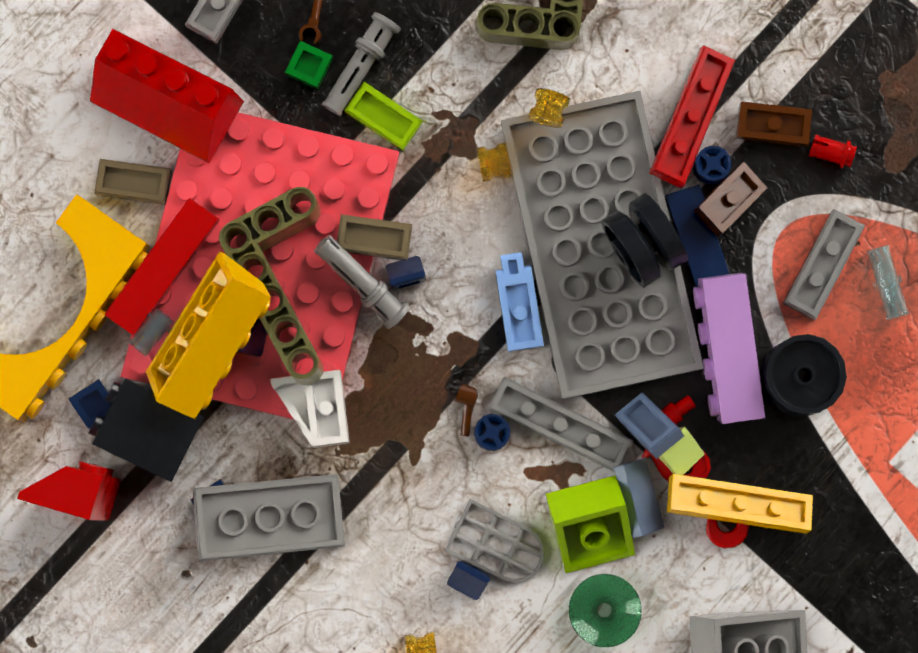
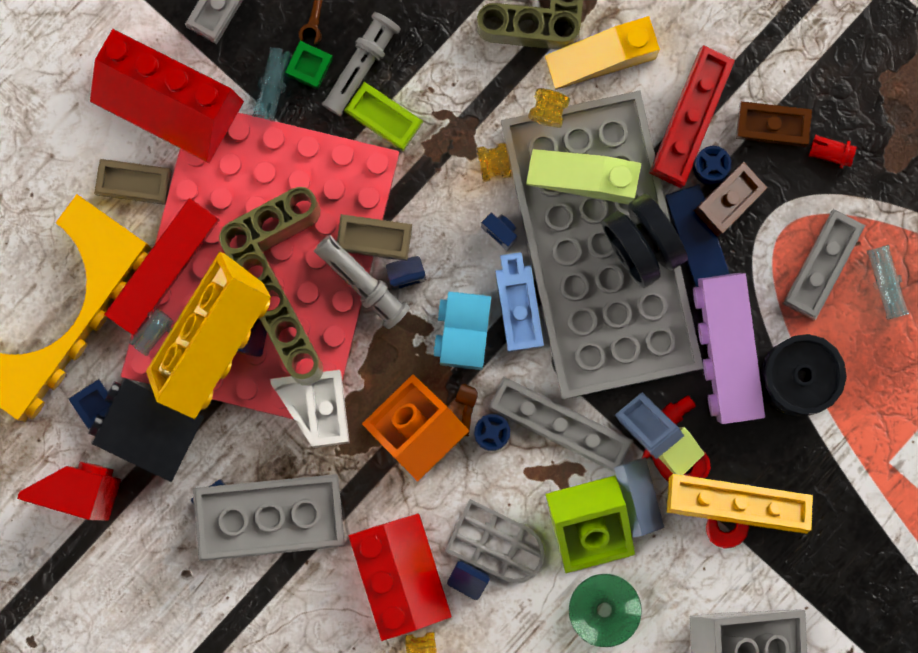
(272, 84): none -> clear light blue pin
(400, 576): none -> red slope
(415, 427): none -> orange slope
(464, 330): none -> medium azure brick
(500, 229): none -> dark blue plate
(584, 175): none -> yellowish green slope
(604, 53): none -> yellow slope

